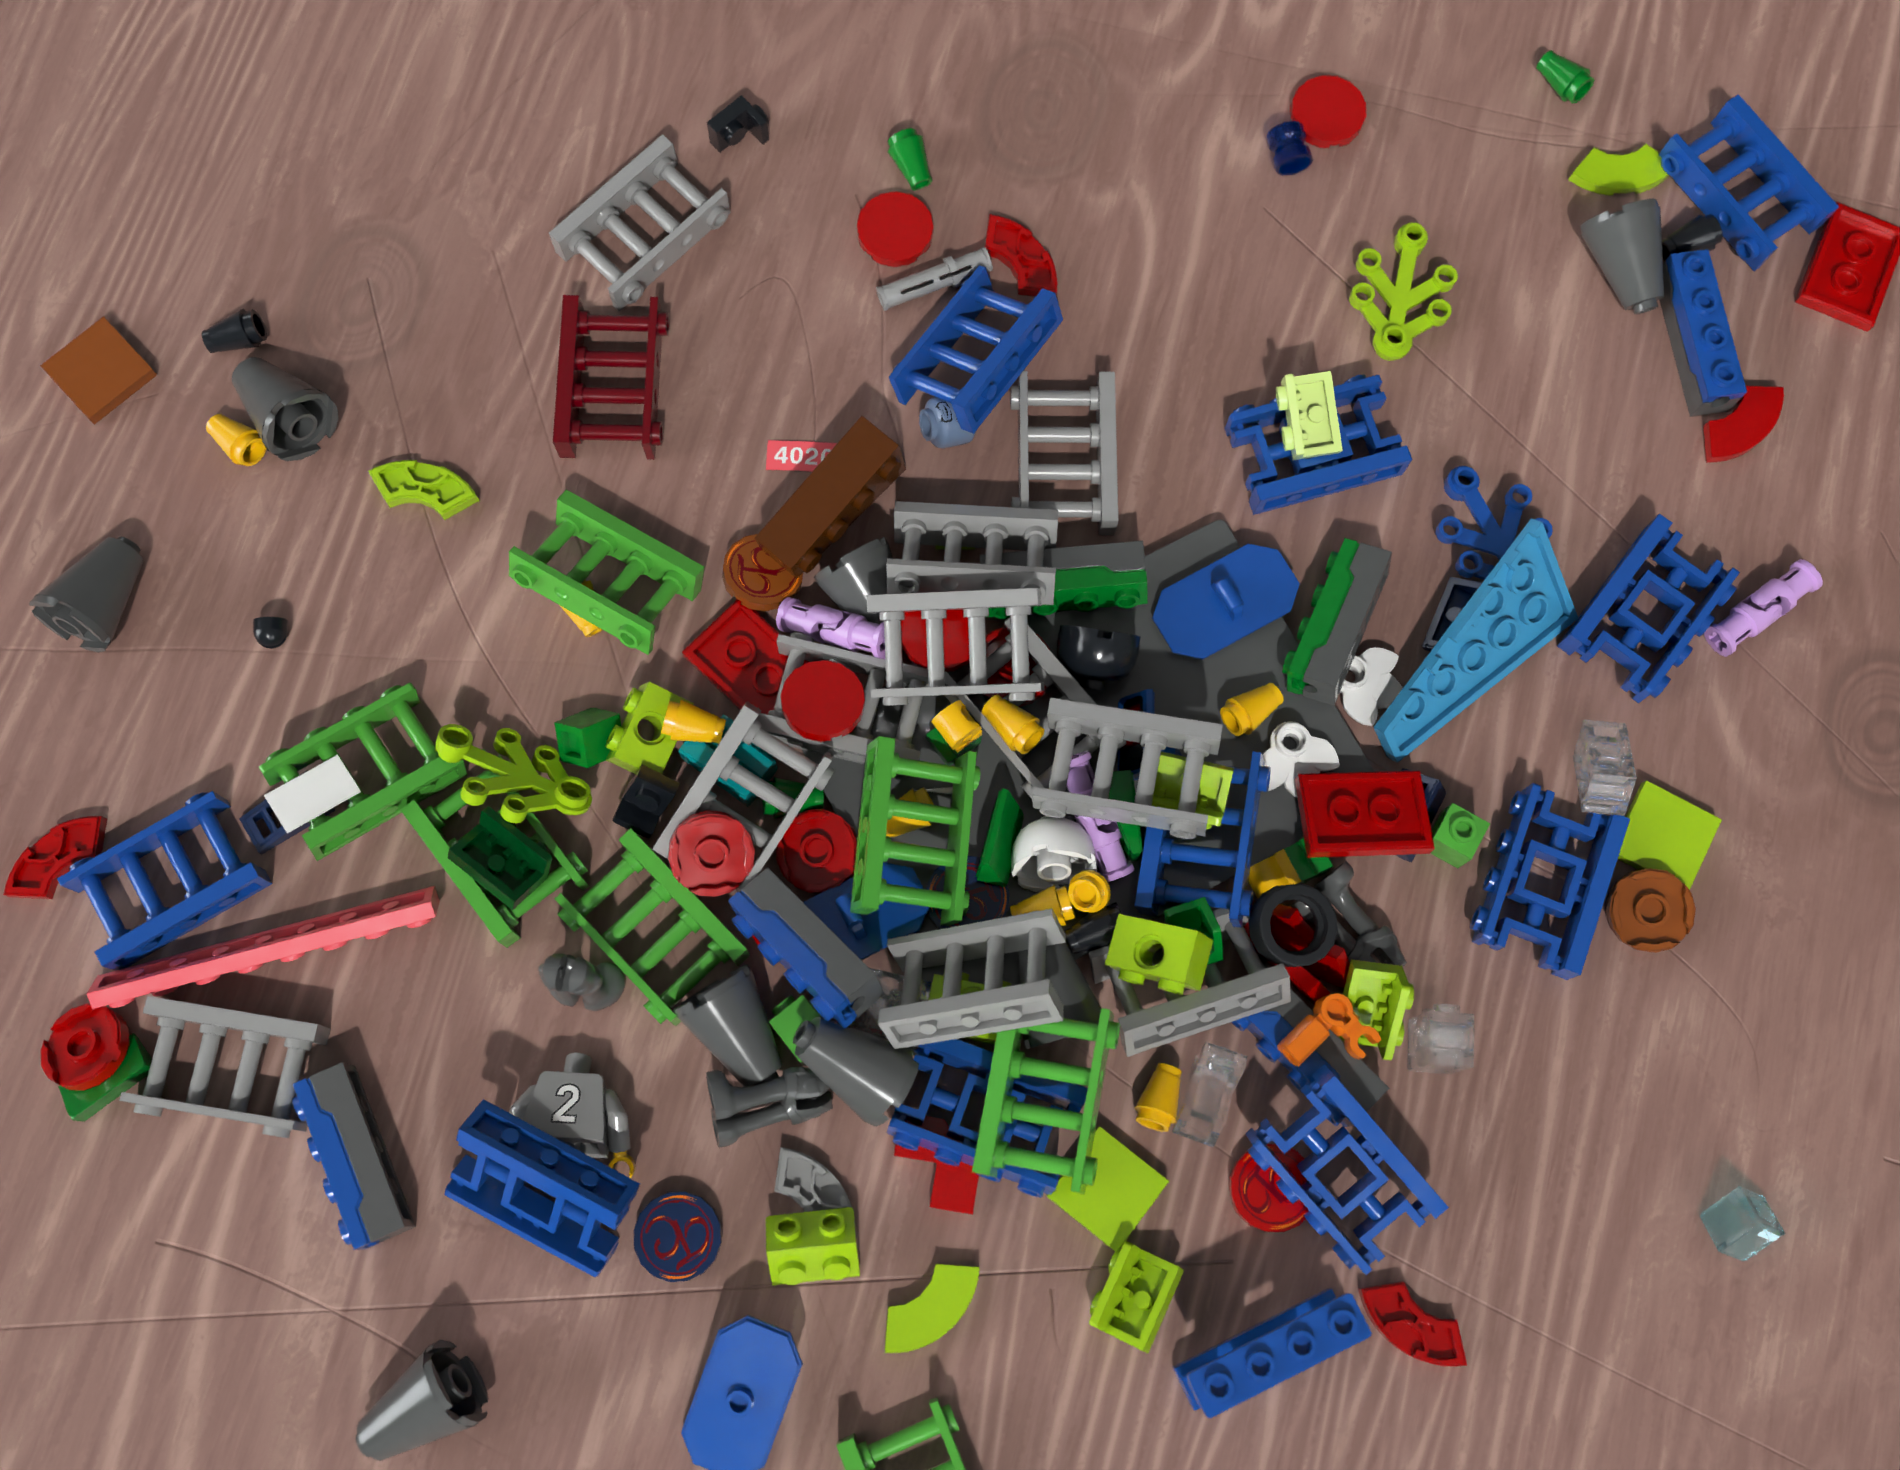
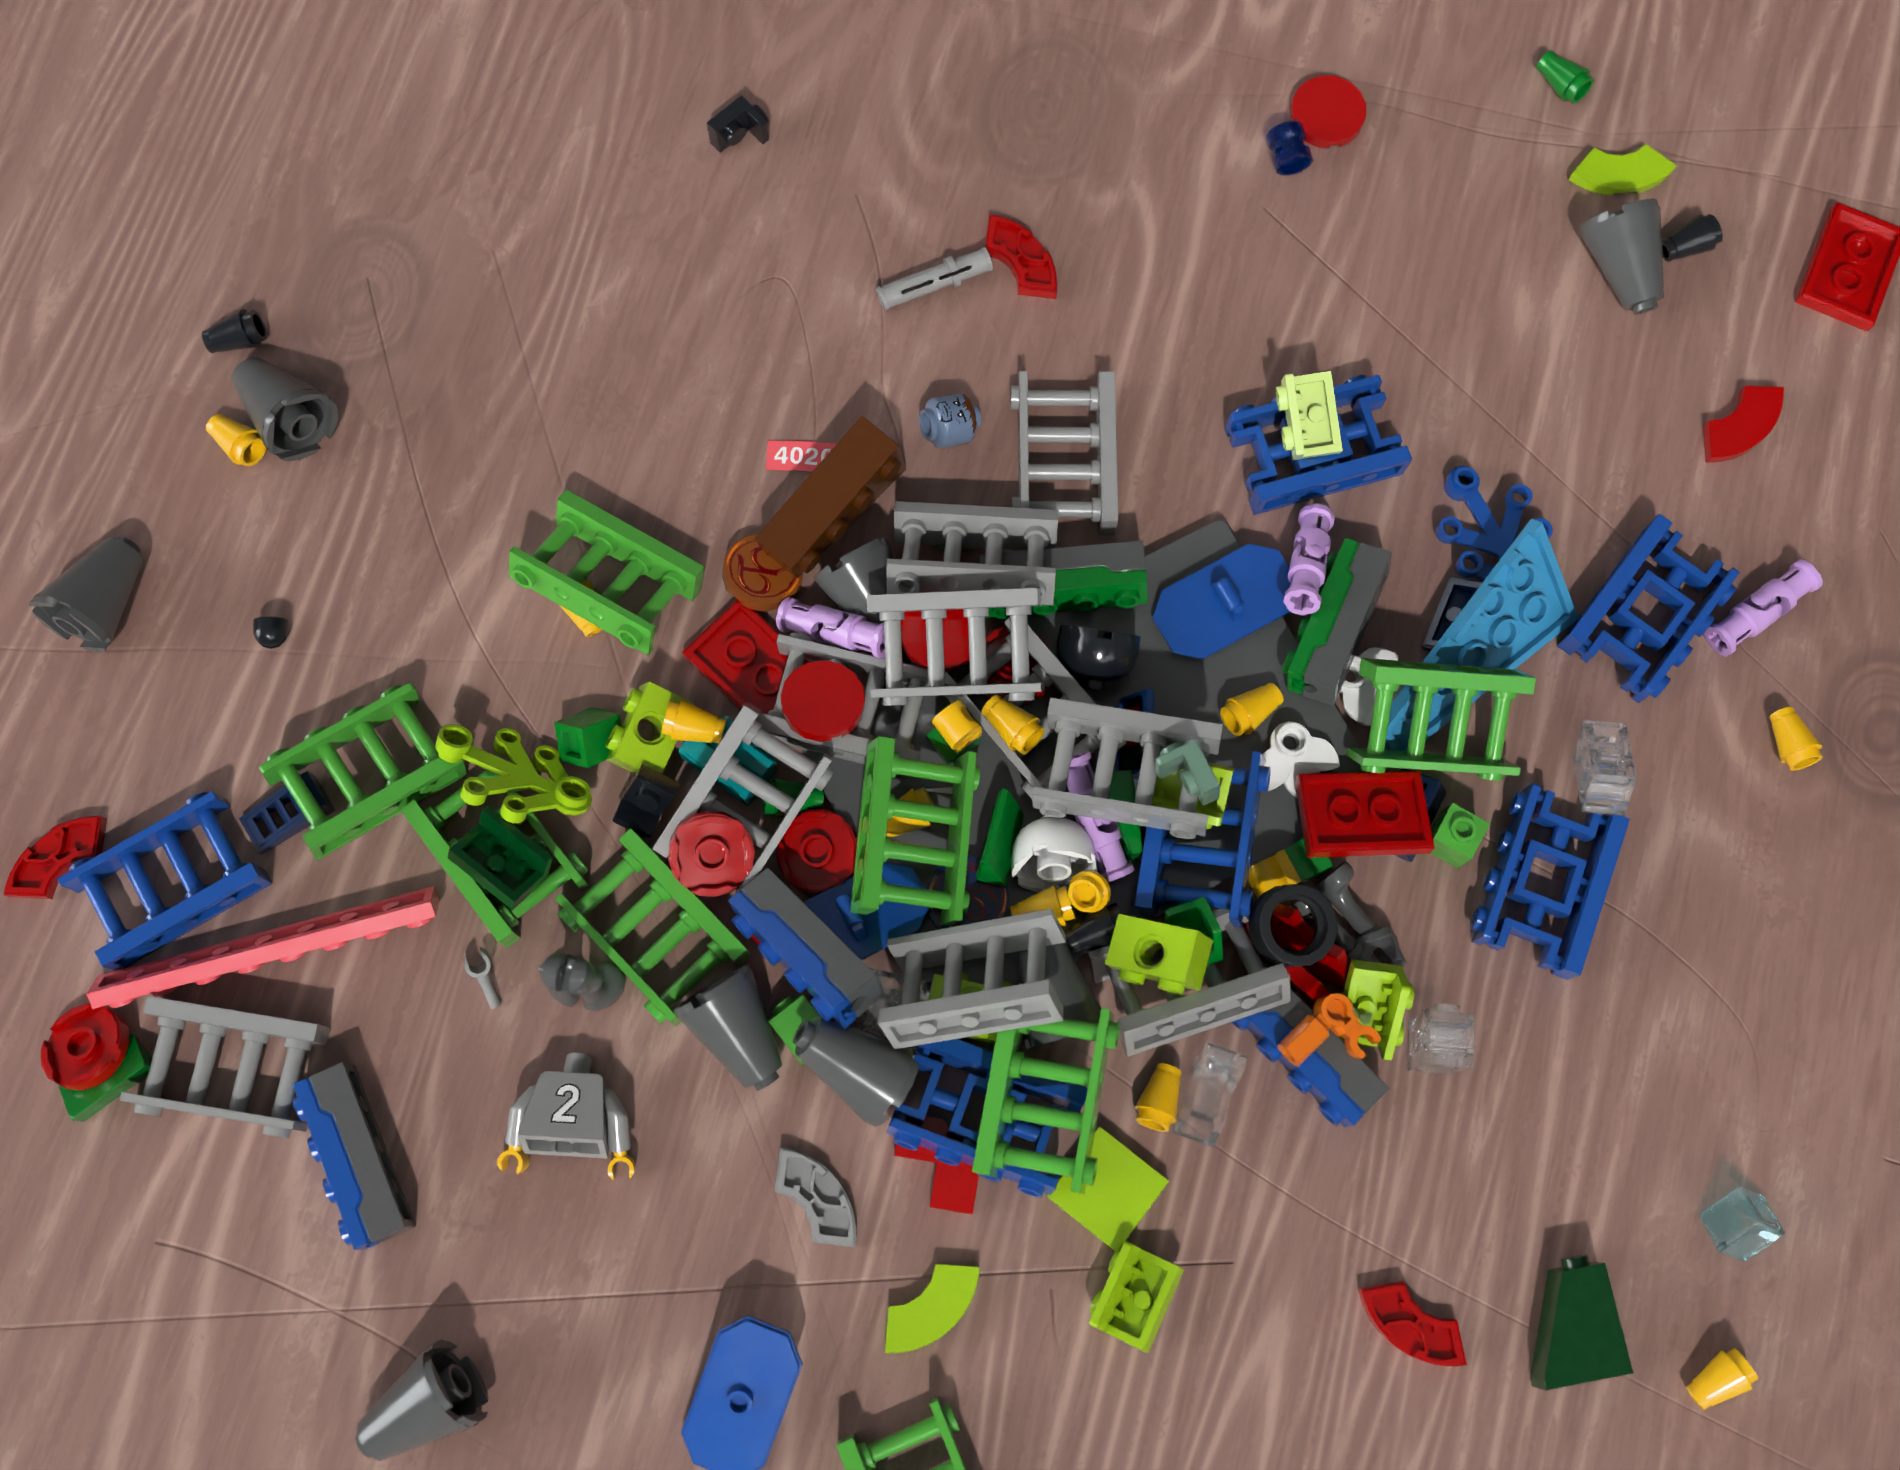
(98, 370): dark orange tile -> none
(312, 793): white sticker -> none
(423, 484): lime tile -> none
(483, 977): none -> light grey hand
(519, 1152): blue fence -> none
(575, 358): dark red fence -> none
(627, 189): light grey fence -> none
(677, 1236): dark blue tile -> none
(799, 1095): dark grey piece -> none
(812, 1246): lime bracket -> none
(895, 229): red tile -> none
(909, 155): green cone -> none
(996, 372): blue fence -> none
(1197, 773): none -> sand green bracket
(1260, 1199): red tile -> none
(1271, 1352): blue fence -> none
(1309, 560): none -> lavender piece
(1371, 1149): blue fence -> none
(1401, 297): lime plant -> none
(1426, 680): none -> bright green fence
(1578, 1328): none -> dark green slope
(1650, 910): dark orange tile -> none
(1667, 833): lime tile -> none
(1700, 334): blue piece -> none
(1722, 1379): none -> yellow cone
(1772, 164): blue fence -> none
(1794, 740): none -> yellow cone

